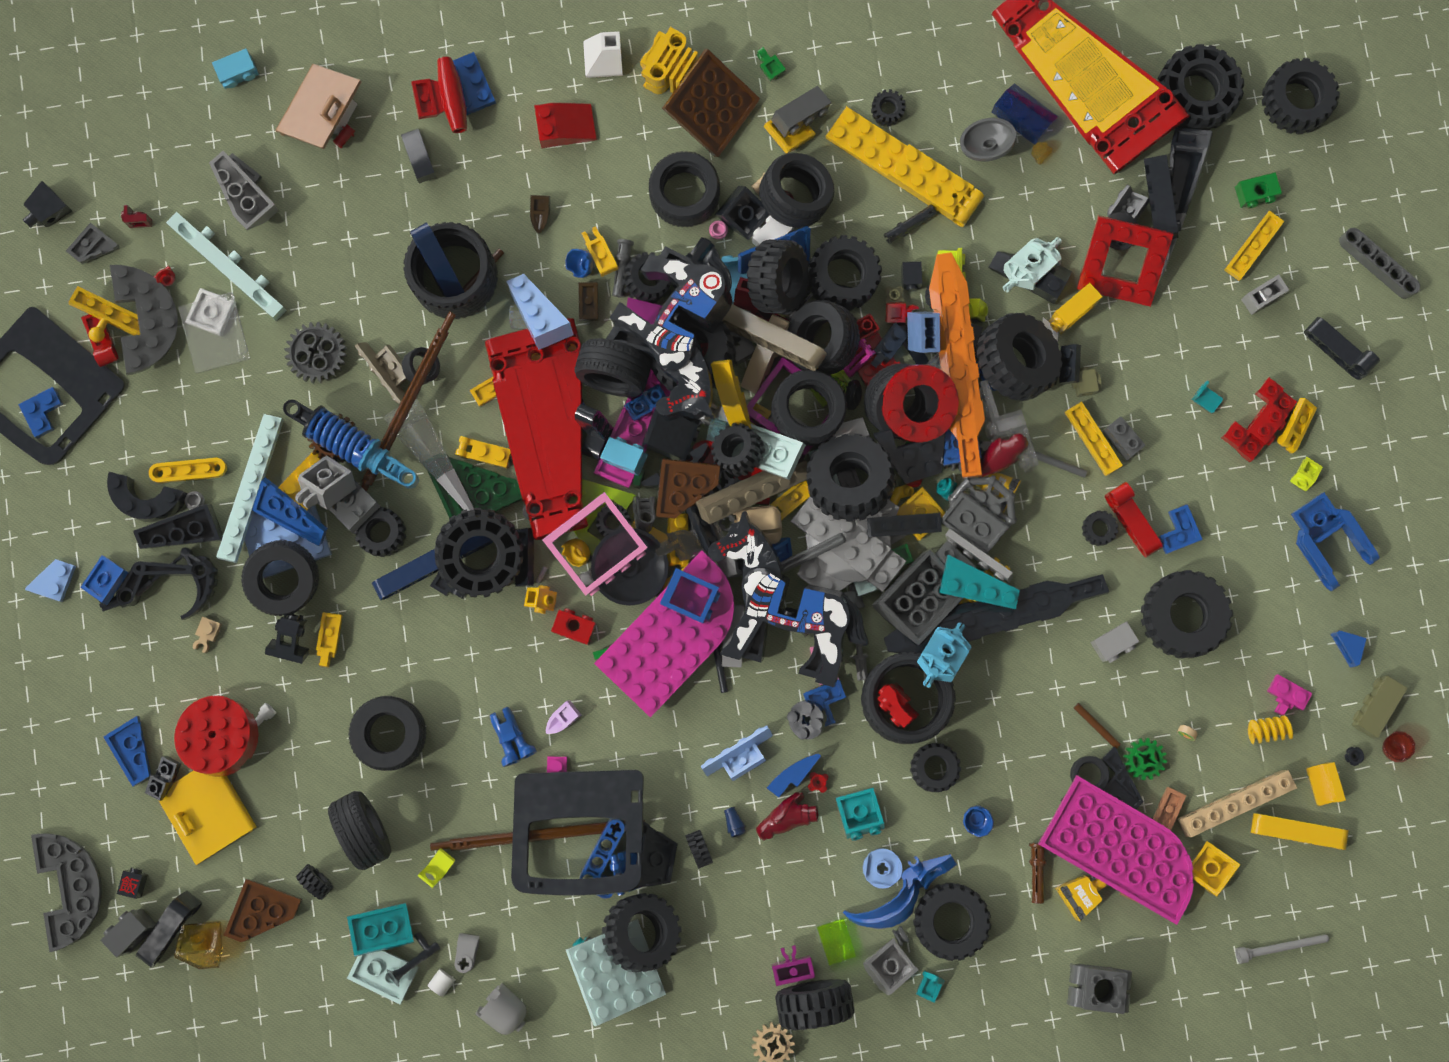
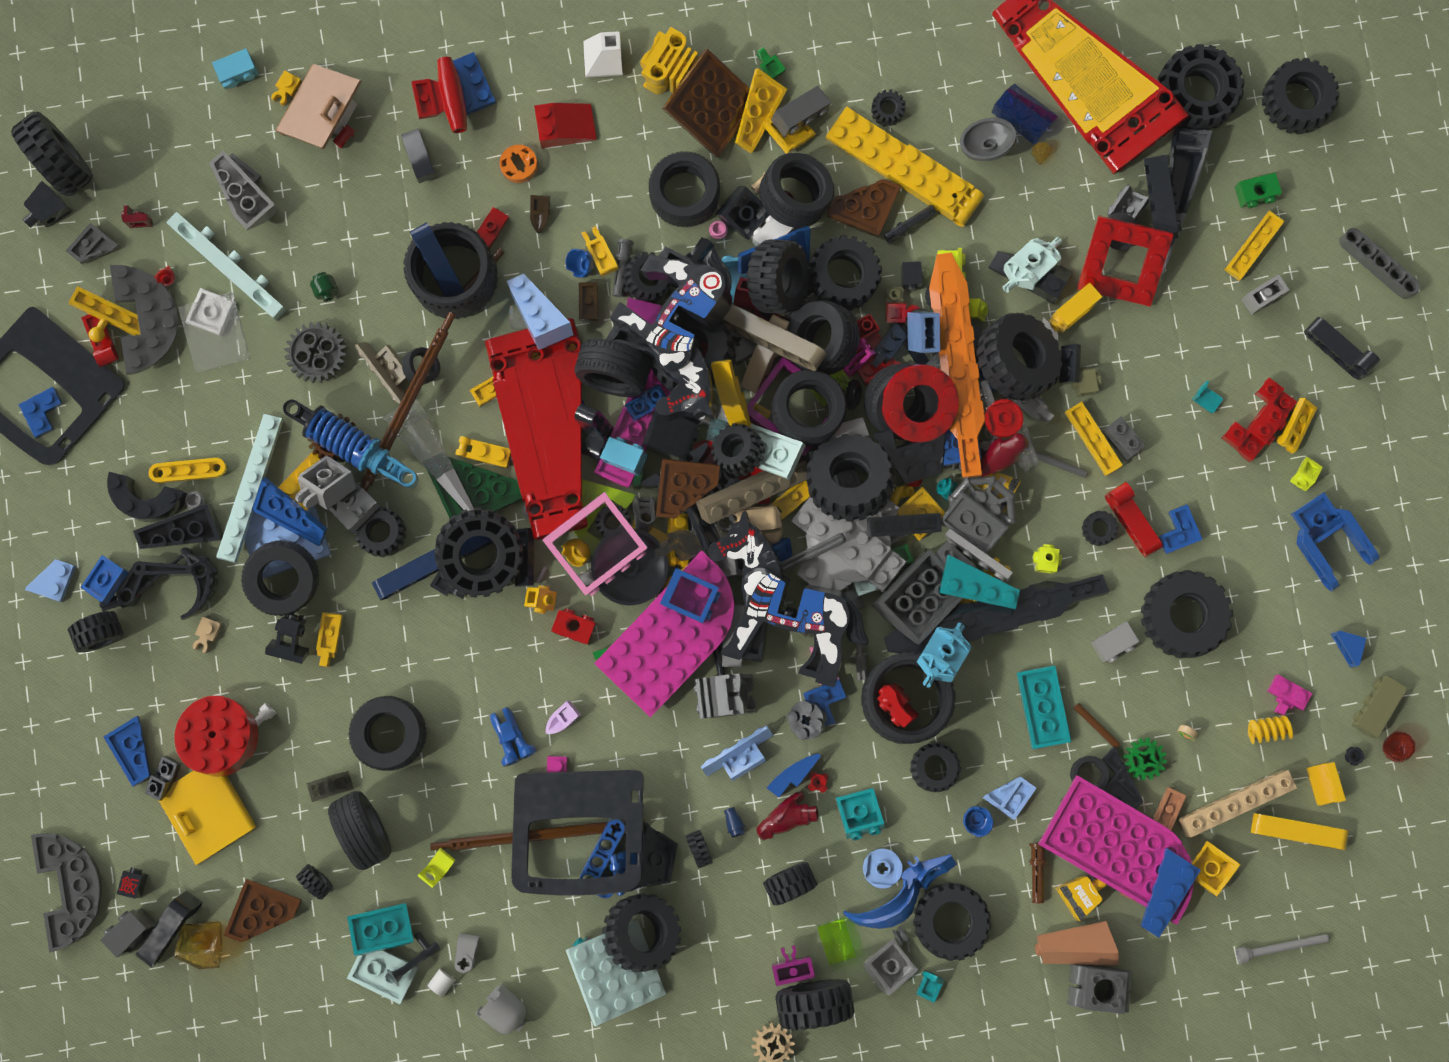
(51, 154): none -> black tyre
(95, 631): none -> black tyre
(287, 86): none -> yellow plate
(324, 286): none -> dark green head
(330, 786): none -> clear smoke slope
(492, 226): none -> red plate
(518, 176): none -> orange piece
(725, 695): none -> dark grey piece
(760, 107): none -> yellow wing
(790, 883): none -> black tyre
(865, 207): none -> reddish brown plate
(1004, 418): none -> red tile
(1011, 796): none -> light blue wing
(1034, 408): none -> light grey hinge
(1042, 564): none -> neon yellow brick
(1043, 707): none -> teal plate
(1079, 945): none -> nougat slope
(1168, 891): none -> blue wing

